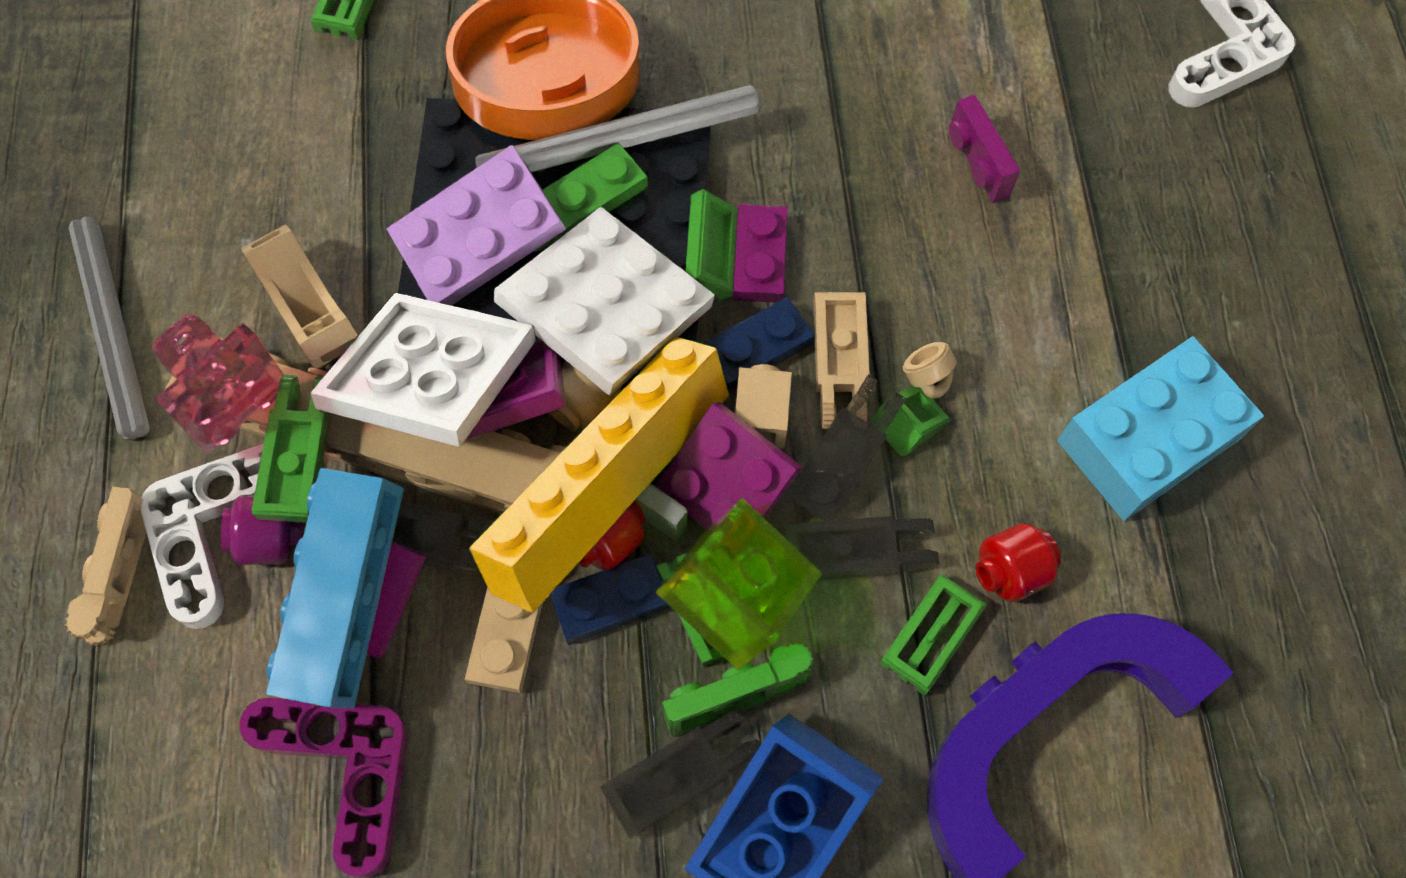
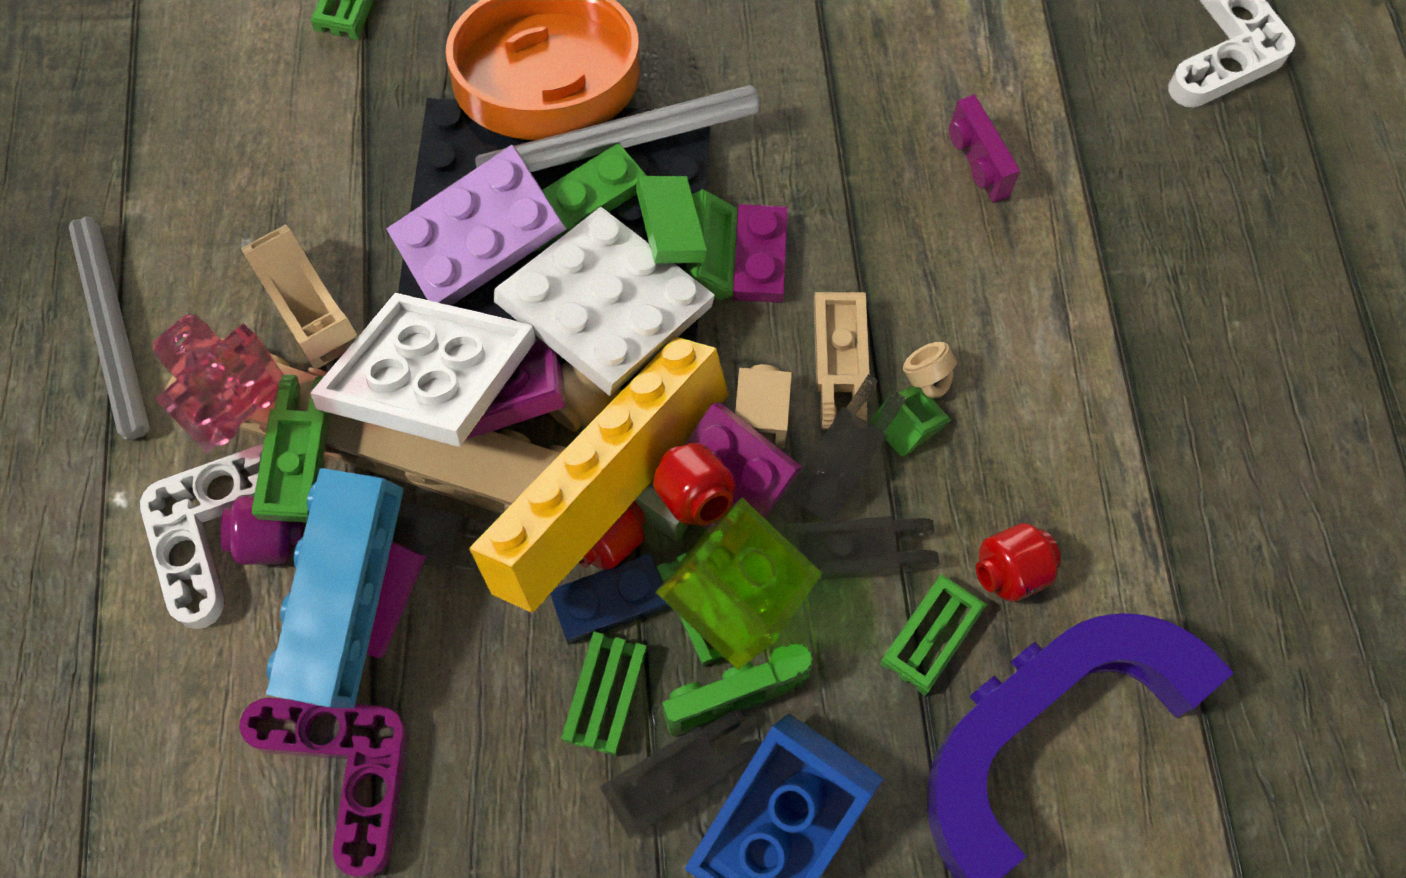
(109, 569): tan hinge -> none
(502, 645): tan hinge -> none
(617, 648): none -> bright green tile
(671, 219): none -> bright green tile
(694, 484): none -> red head
(762, 339): dark blue plate -> none
(1158, 428): medium azure brick -> none

